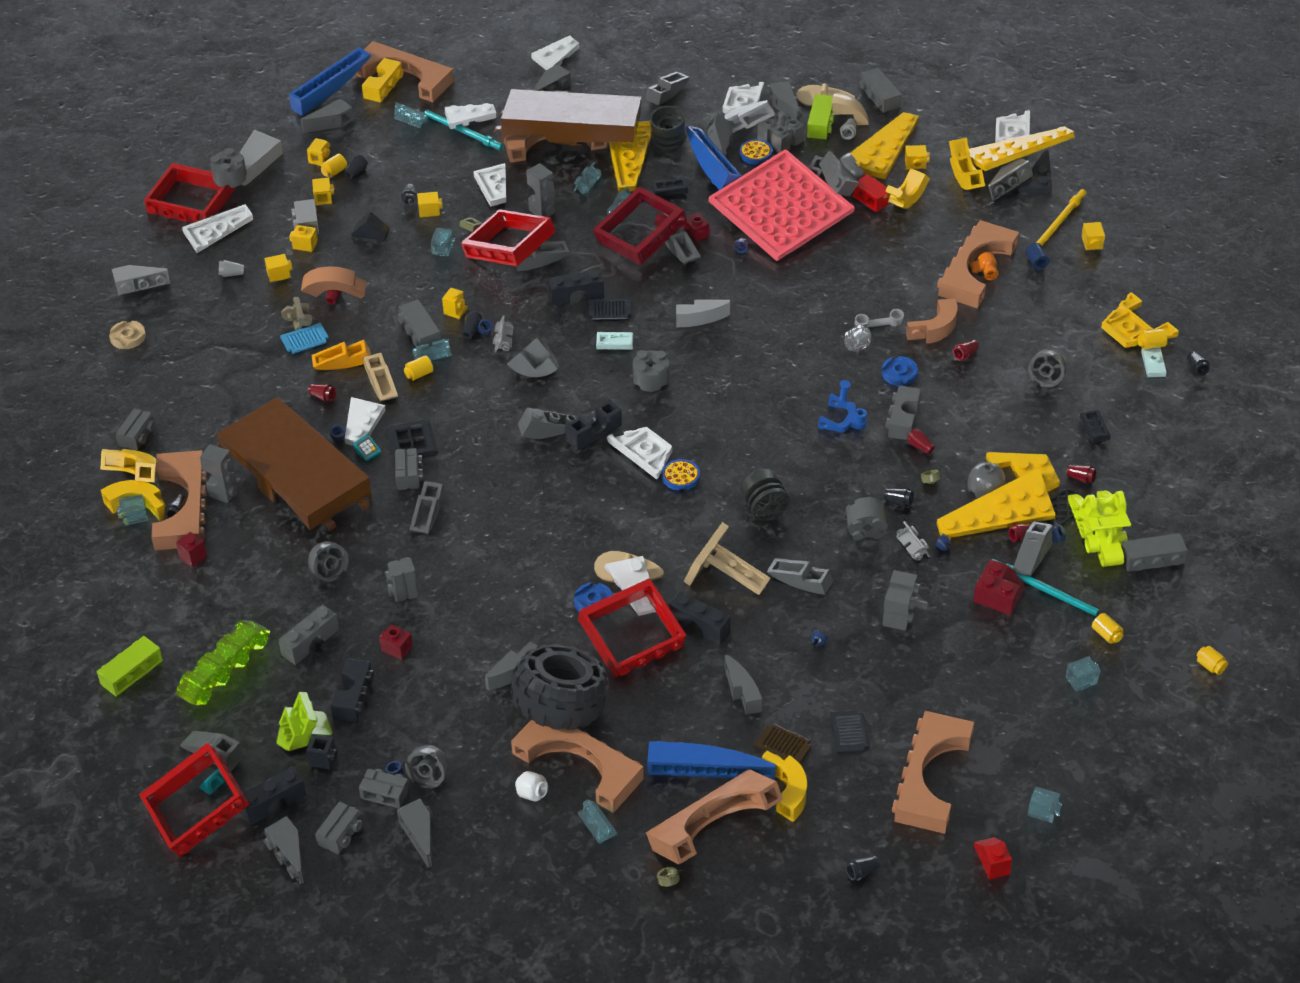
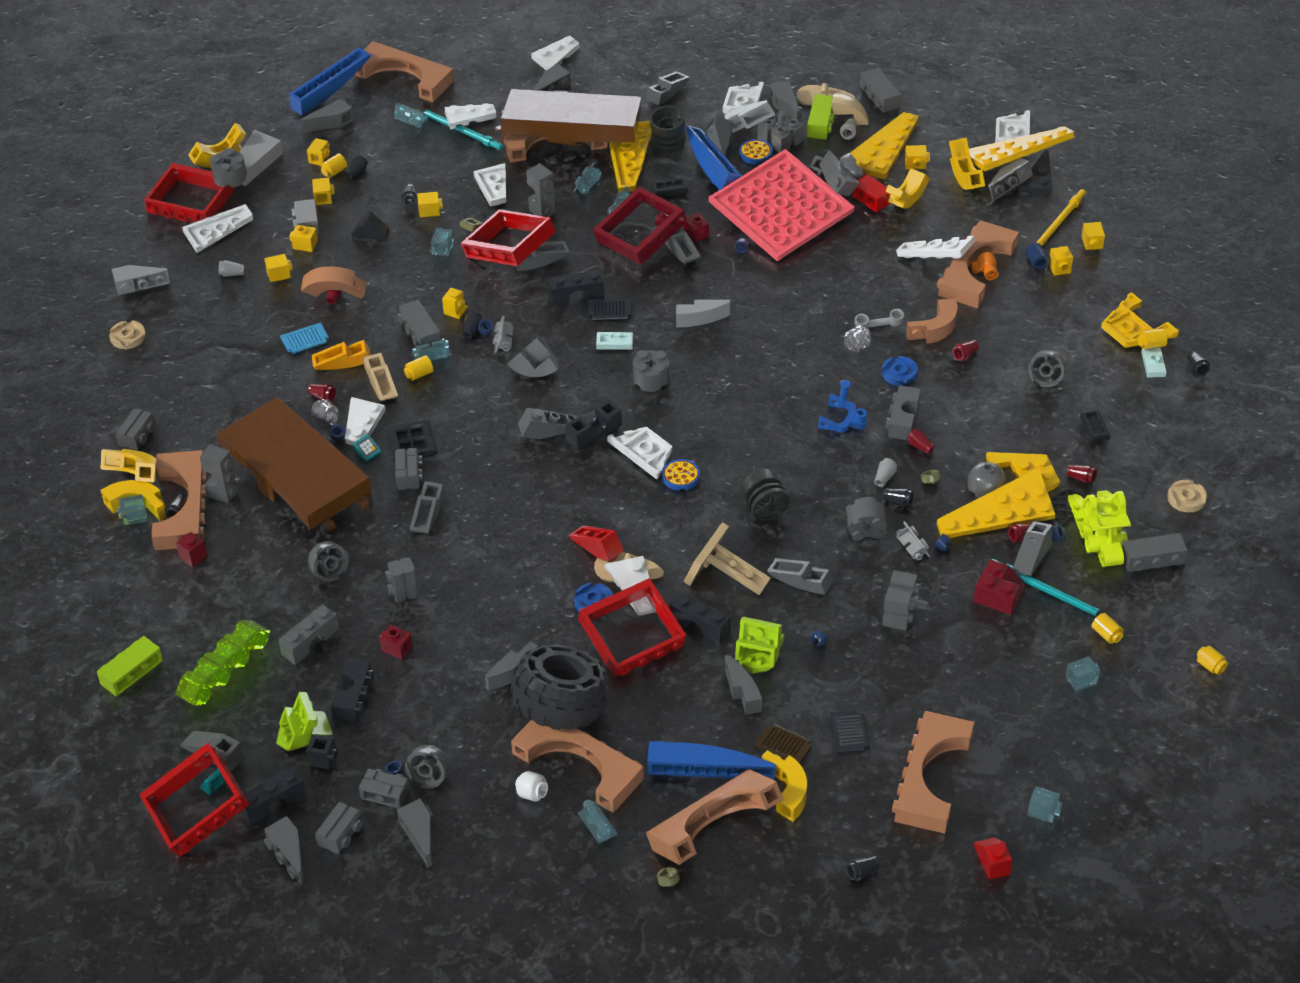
(202, 153): none -> yellow arch
(298, 314): dark tan hips -> none
(324, 412): none -> clear head
(378, 87): yellow arch -> none
(598, 541): none -> red slope
(758, 645): none -> lime piece
(885, 471): none -> light grey cone
(953, 248): none -> white wing
(1060, 260): none -> yellow brick
(1187, 496): none -> tan tile

